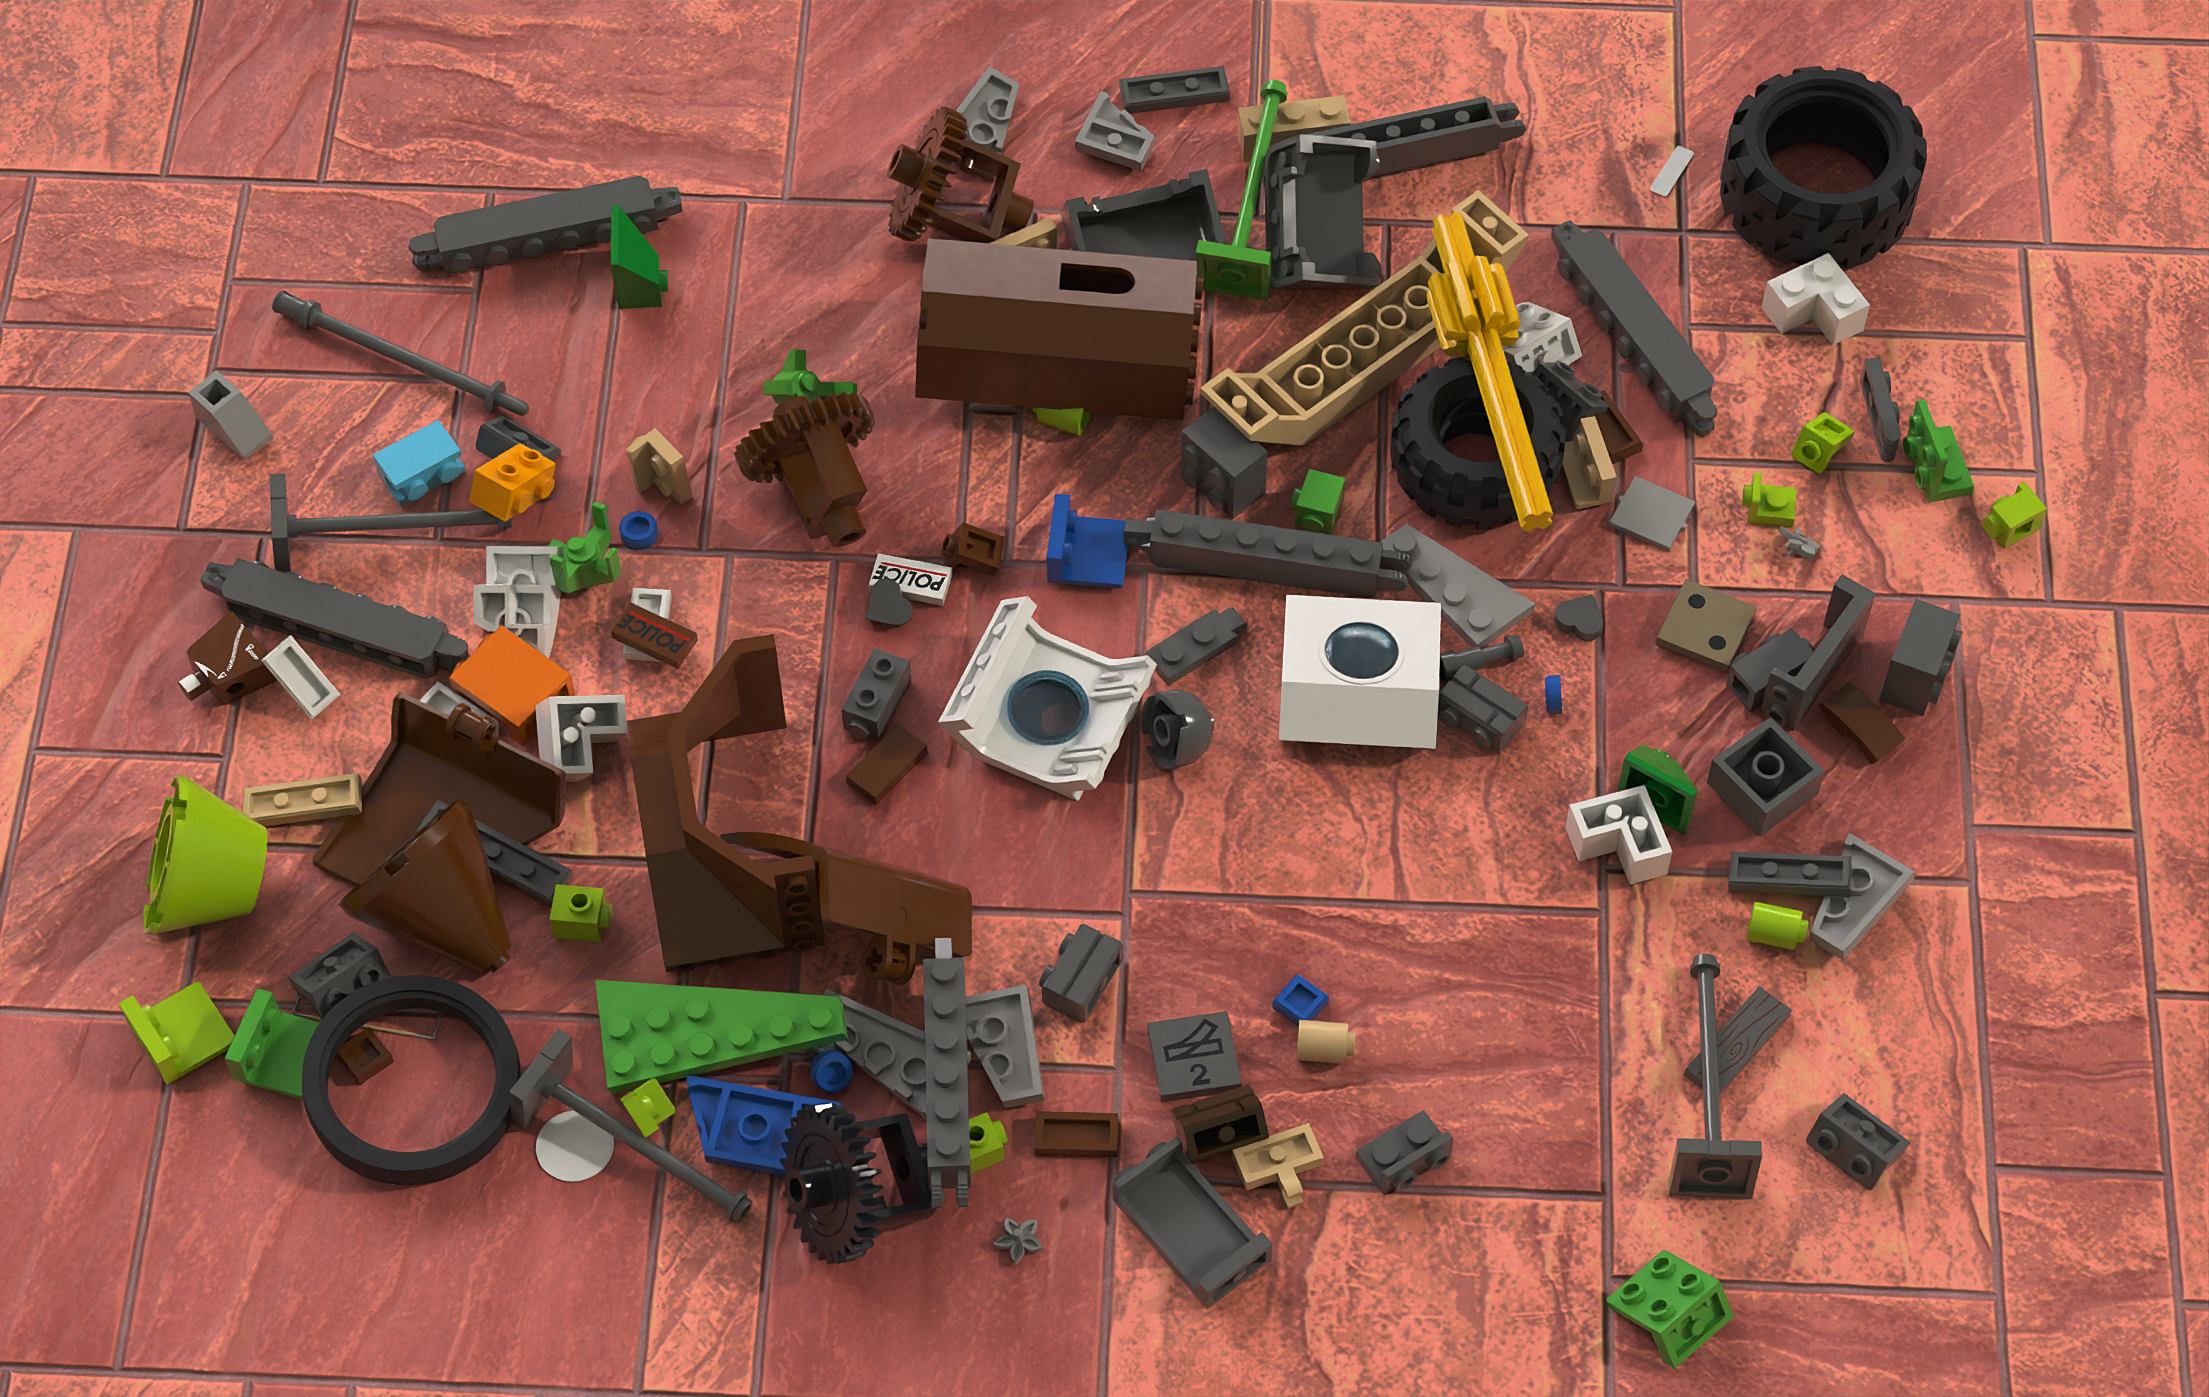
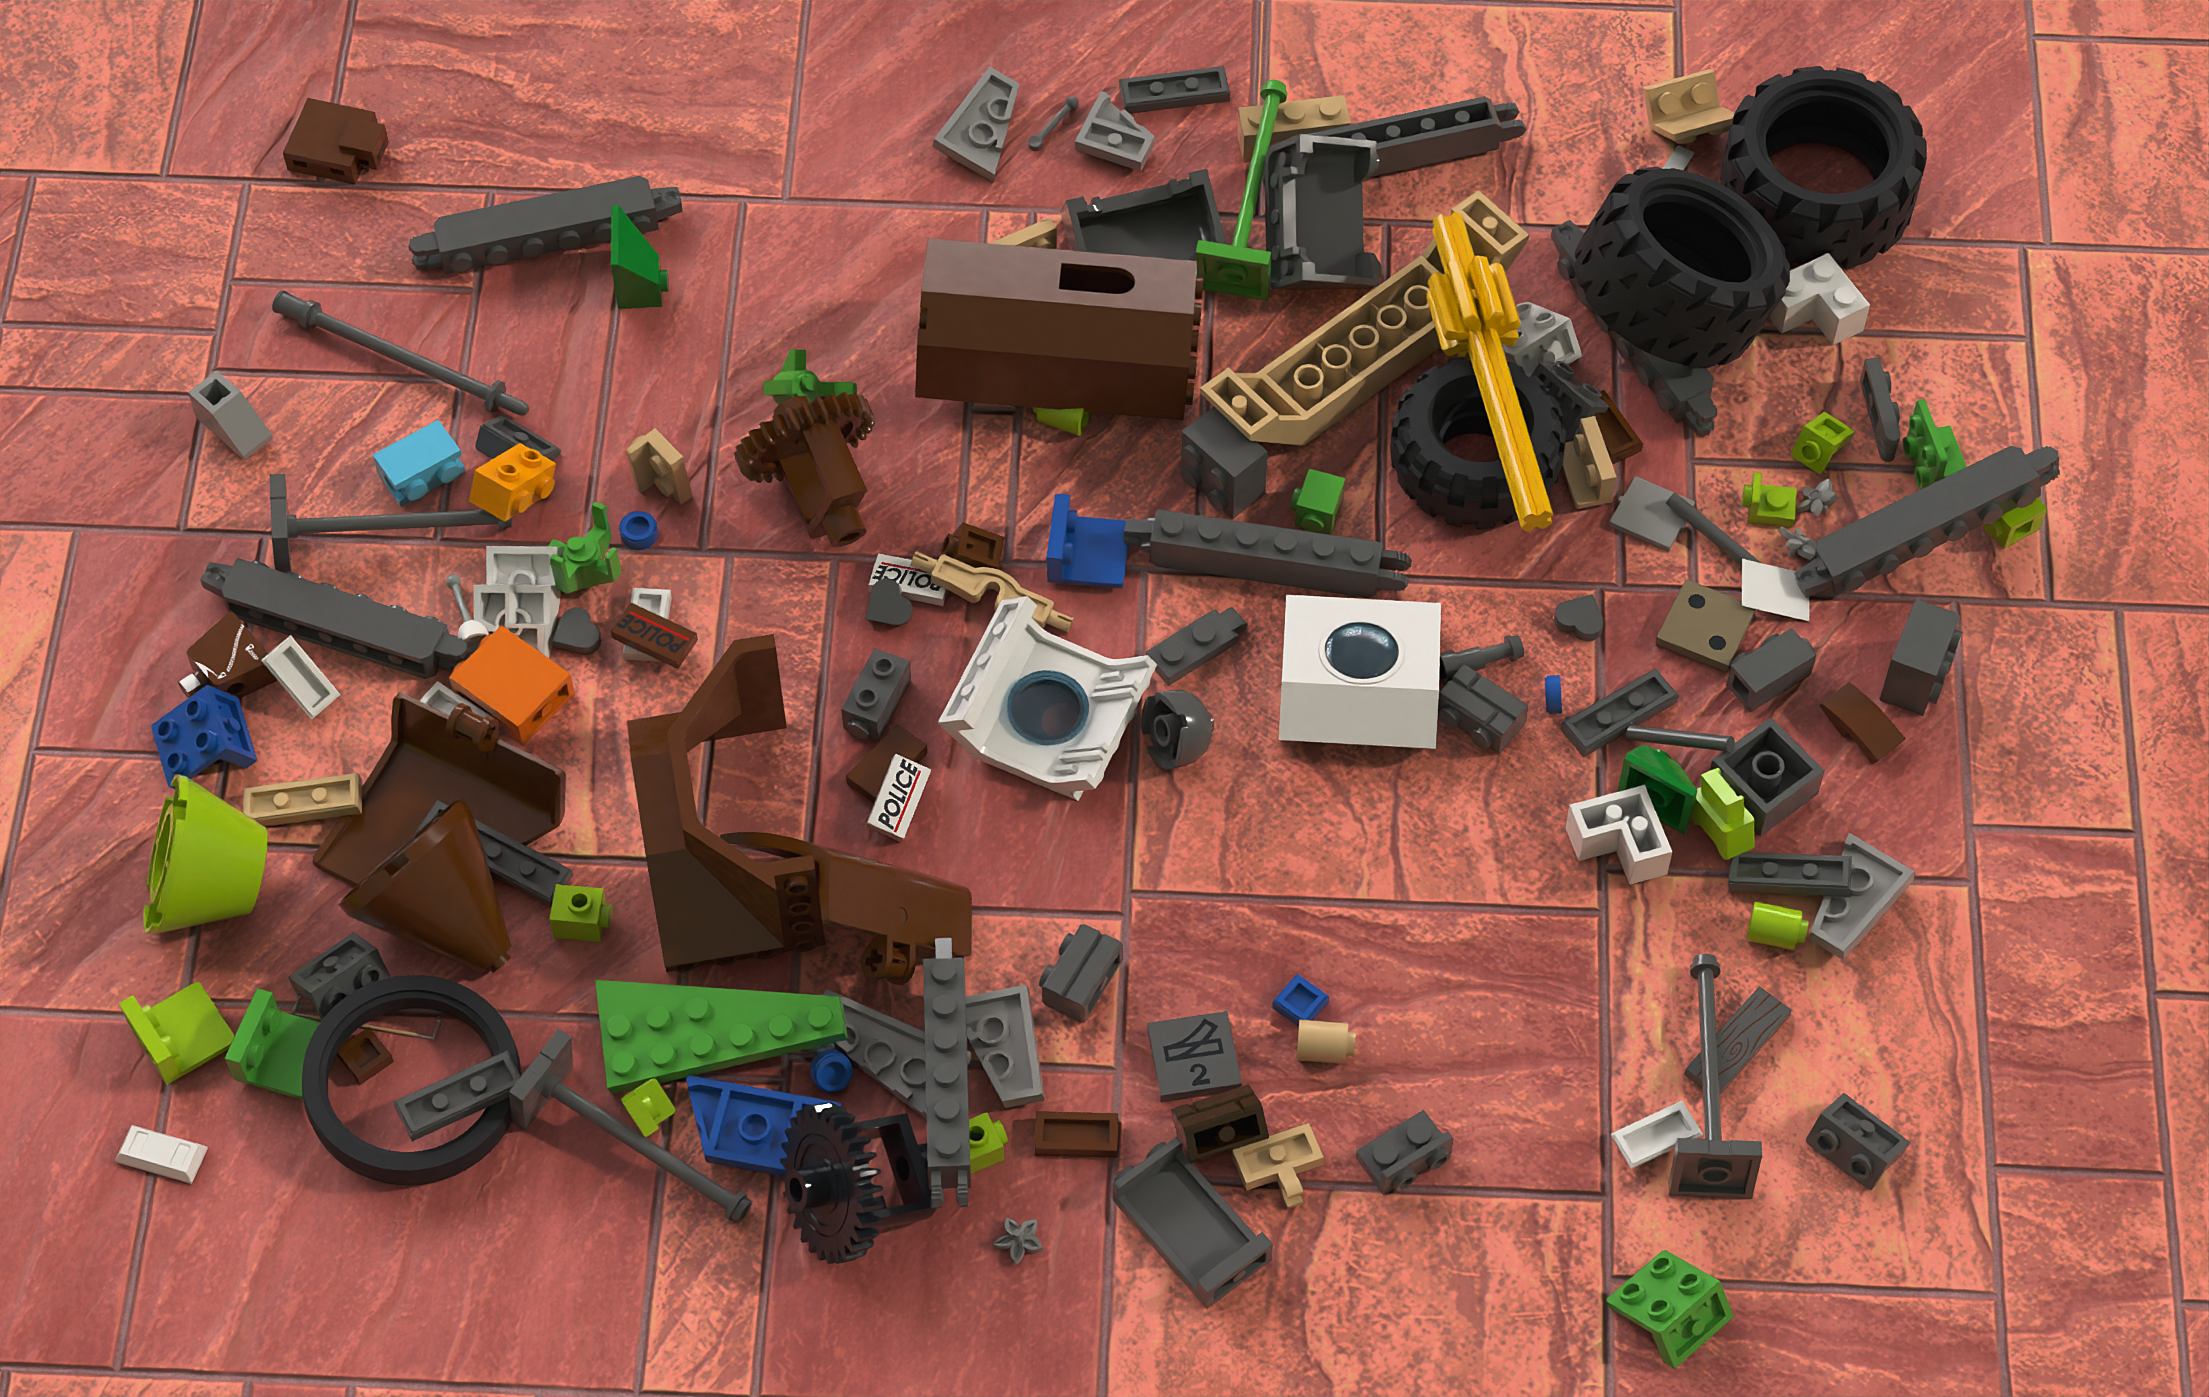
(161, 1154): none -> white tile
(201, 732): none -> blue bracket
(335, 141): none -> reddish brown piece
(457, 1096): none -> dark grey tile
(470, 630): none -> hinge
(571, 724): white brick -> none
(573, 1147): white sticker -> none
(577, 633): none -> dark grey tile
(898, 798): none -> white tile
(924, 173): reddish brown piece -> none
(973, 582): none -> tan piece
(1035, 142): none -> dark grey hinge
(1469, 598): light grey wing -> none
(1617, 711): none -> dark grey tile
(1655, 1134): none -> white tile
(1680, 738): none -> dark grey bar
(1681, 267): none -> black tyre
(1686, 107): none -> tan bracket
(1709, 529): none -> dark grey bar
(1723, 815): none -> lime piece
(1773, 590): none -> white sticker
(1790, 697): dark grey panel -> none
(1818, 498): none -> light grey plant
(1928, 519): none -> dark grey hinge

